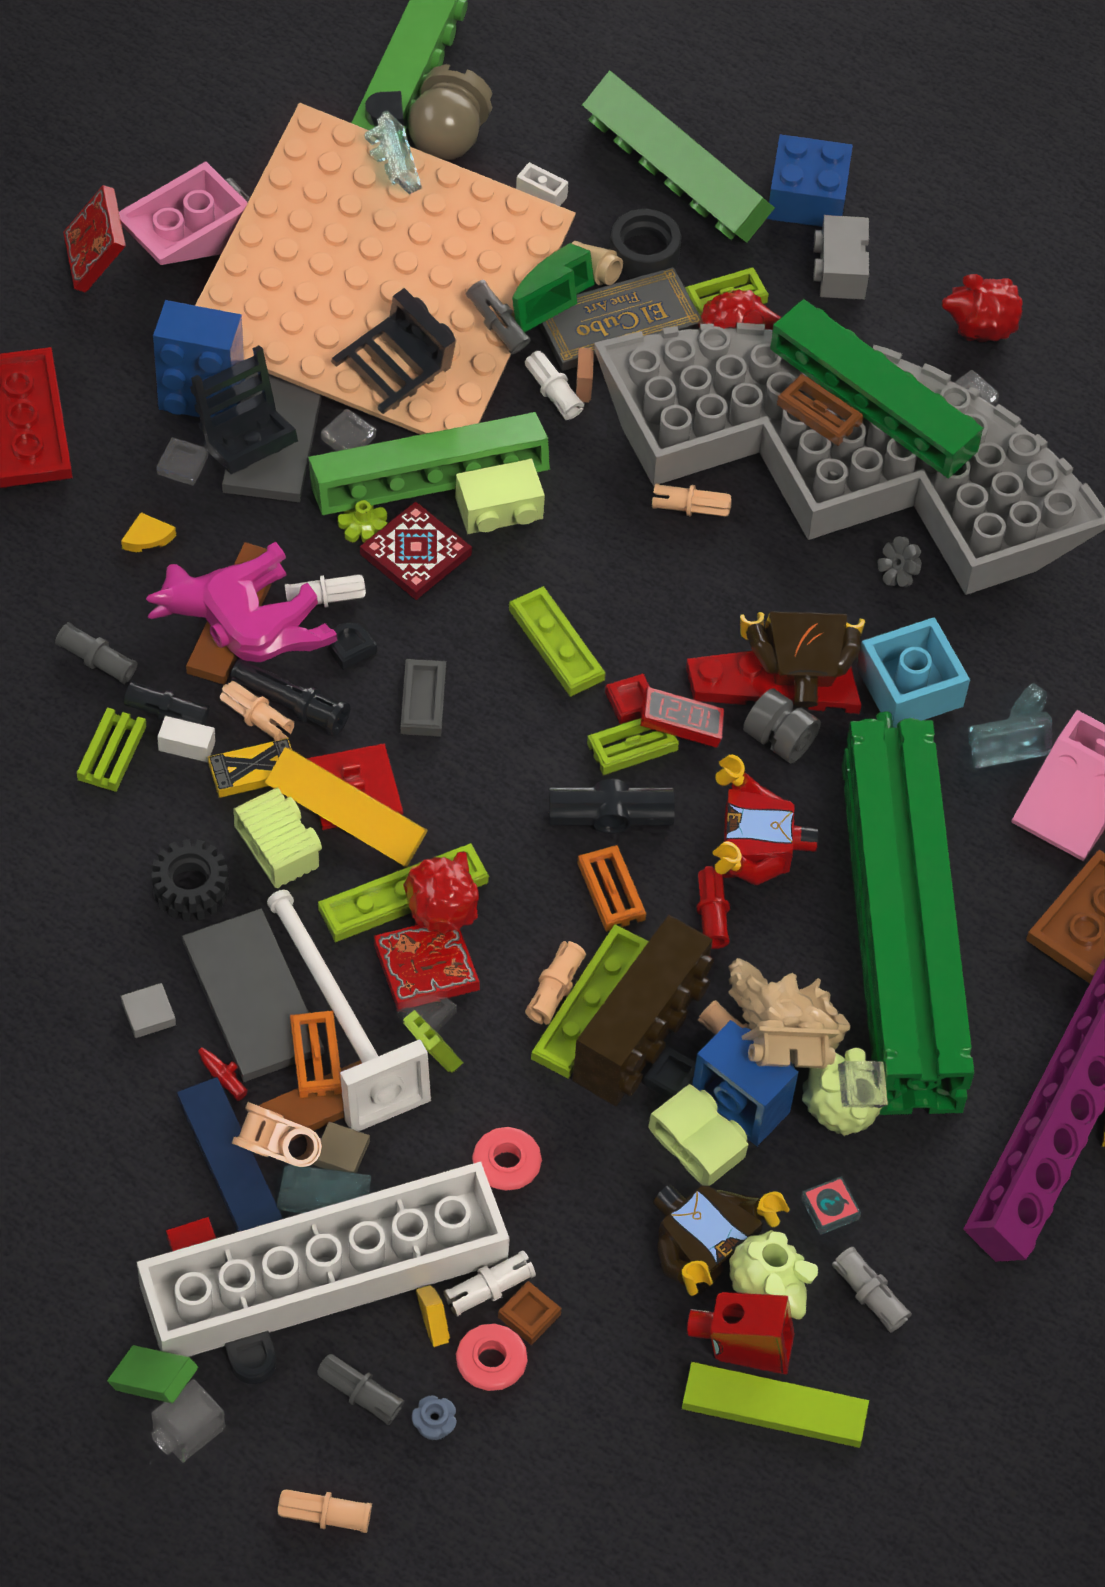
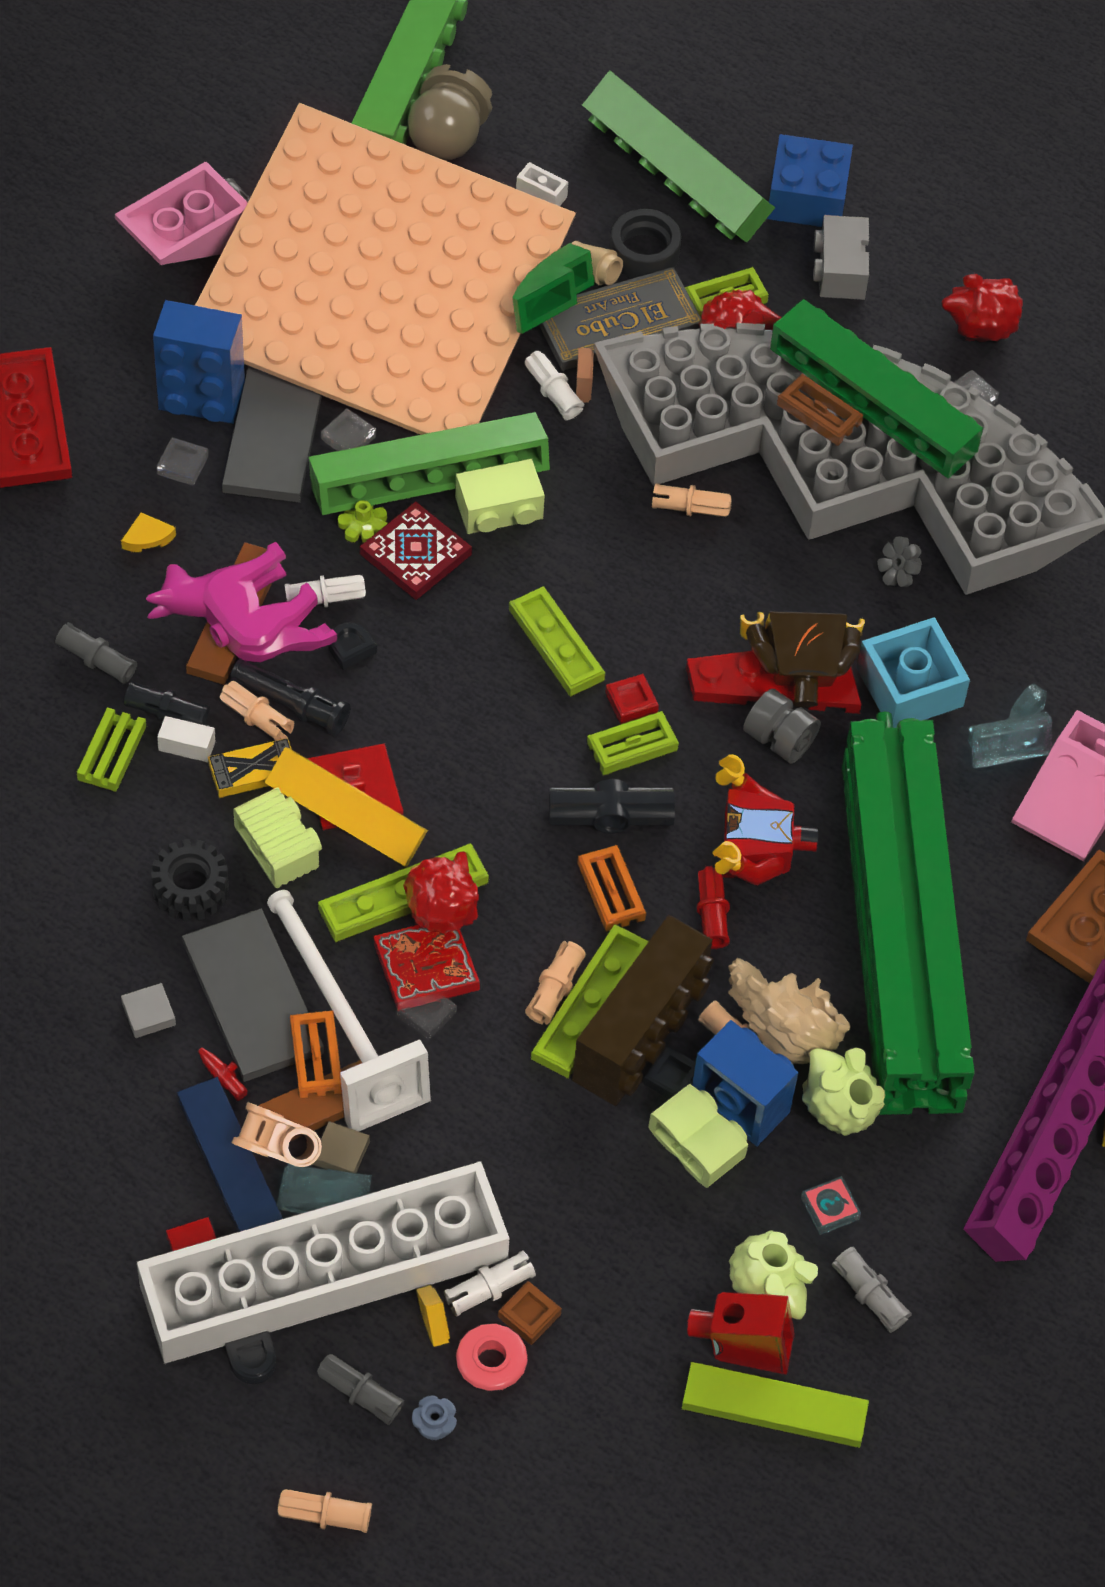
(94, 238): red tile -> none
(153, 1374): bright green tile -> none
(187, 1422): clear brick -> none
(248, 429): black plate -> none
(381, 102): black tile -> none
(396, 150): clear light blue plate -> none
(414, 337): black plate -> none
(423, 697): dark grey tile -> none
(432, 1041): lime tile -> none
(484, 297): dark grey pin -> none
(511, 1141): coral piece -> none
(682, 717): tile -> none
(706, 1229): torso -> none
(775, 1042): tan hinge -> none
(862, 1084): clear tile -> none

